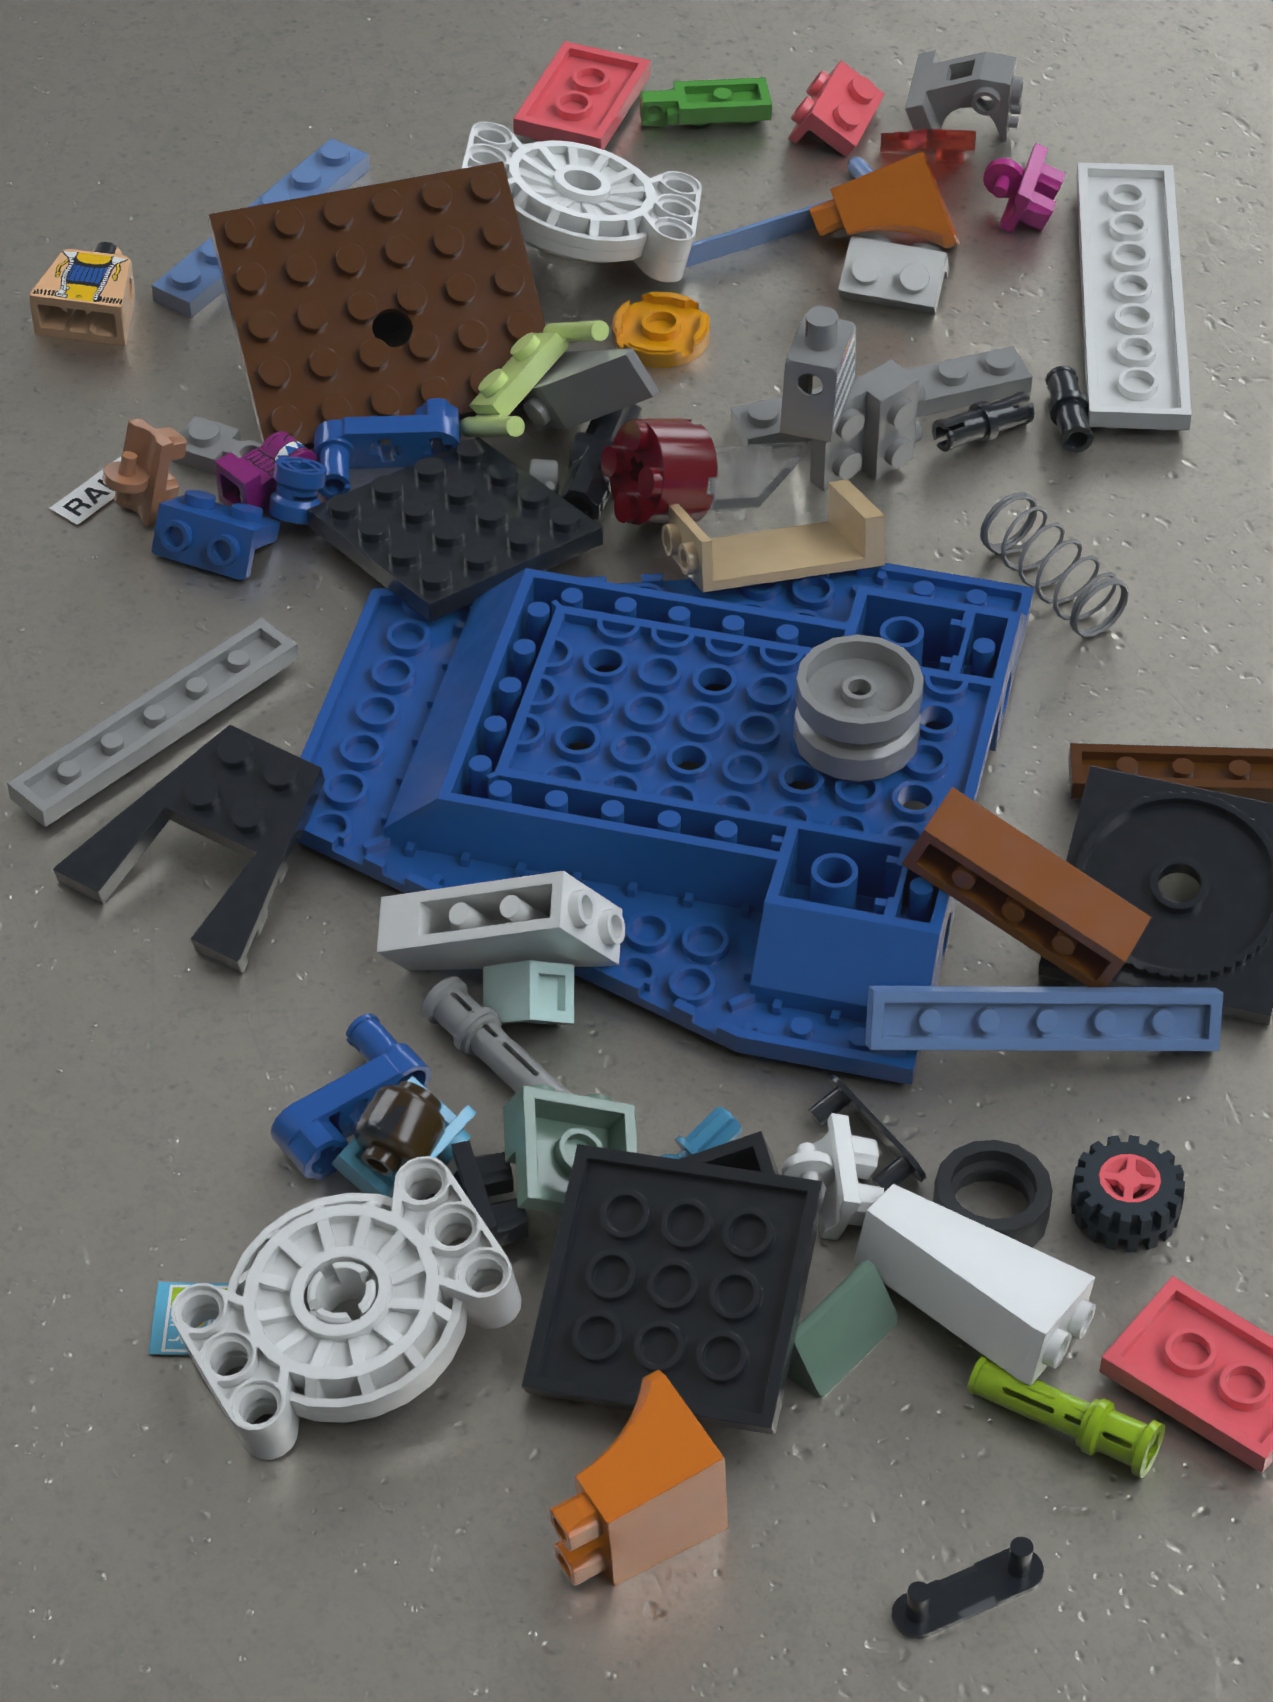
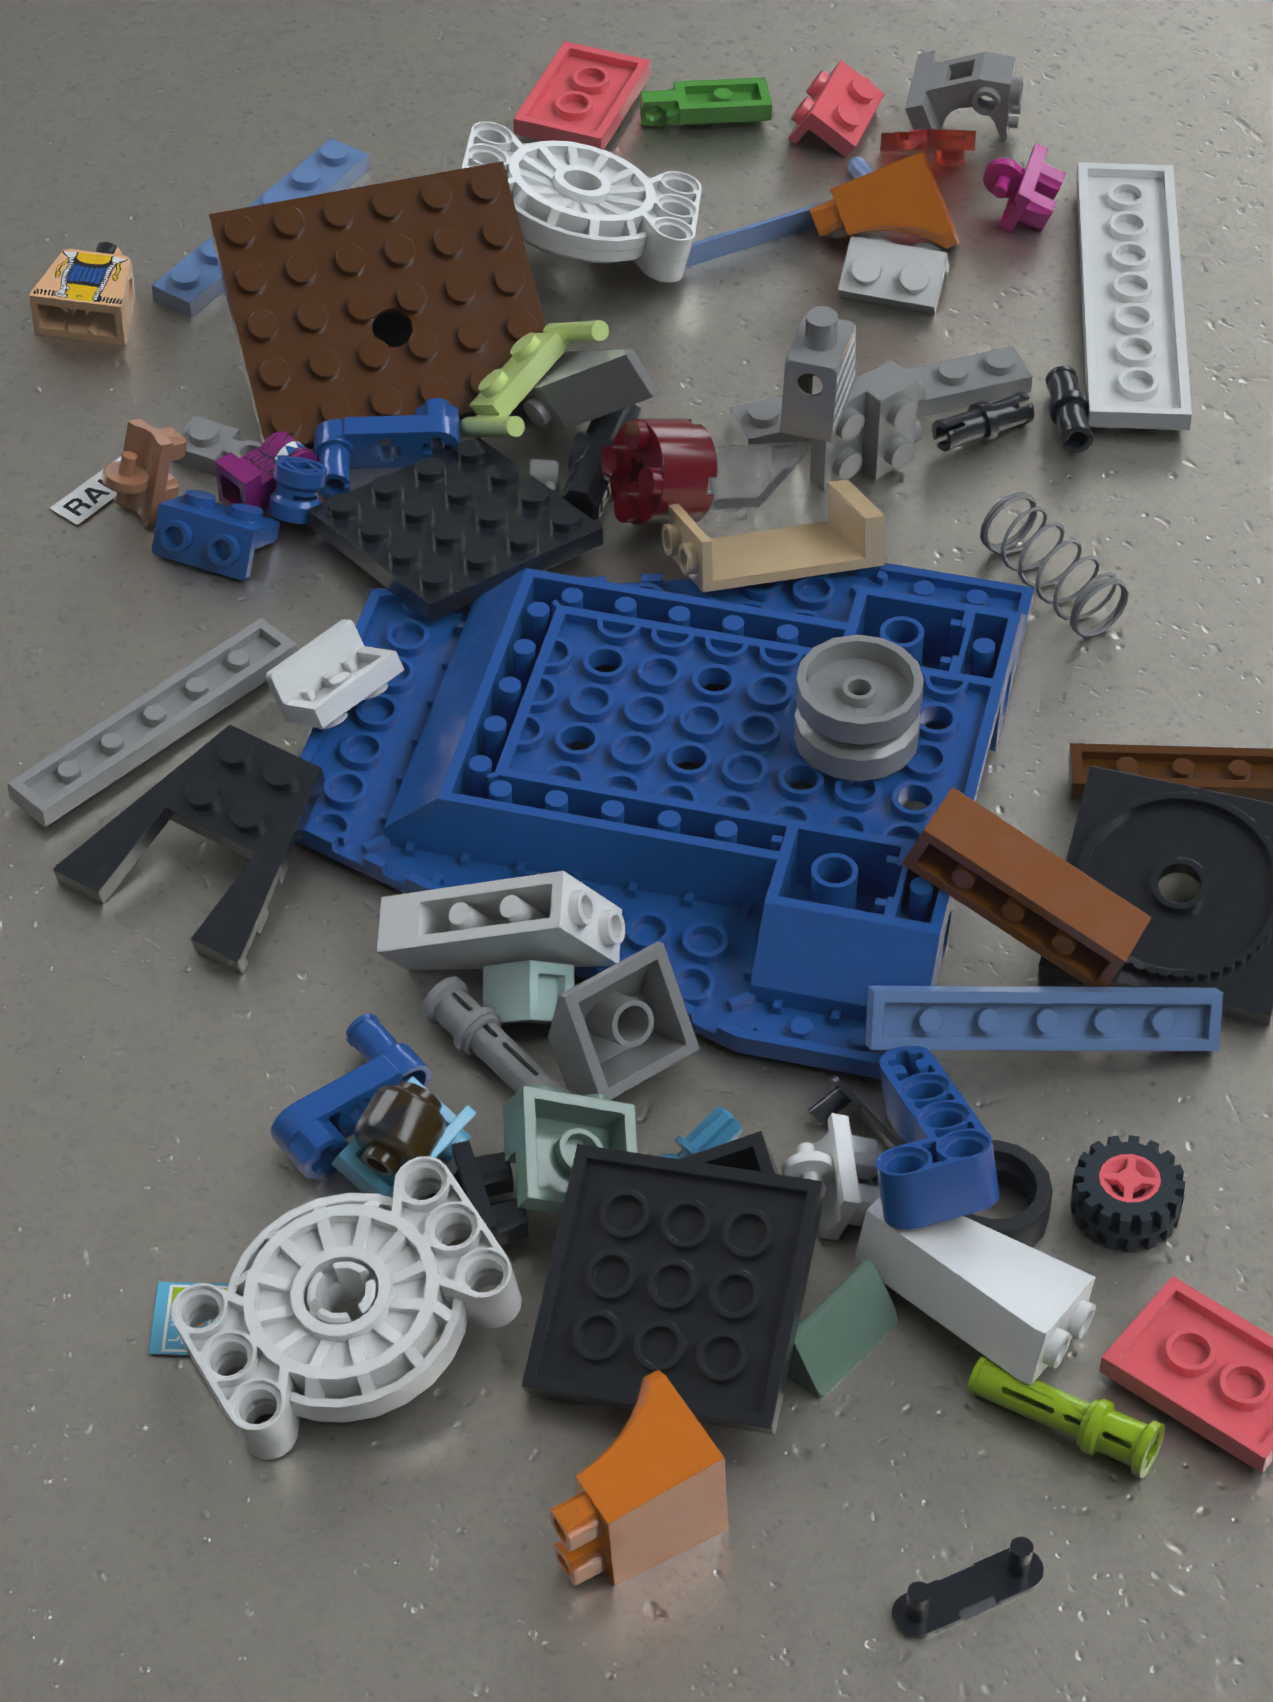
(331, 677): none -> white bracket
(621, 1025): none -> light grey slope
(664, 342): light orange tile -> none
(946, 1152): none -> blue beam

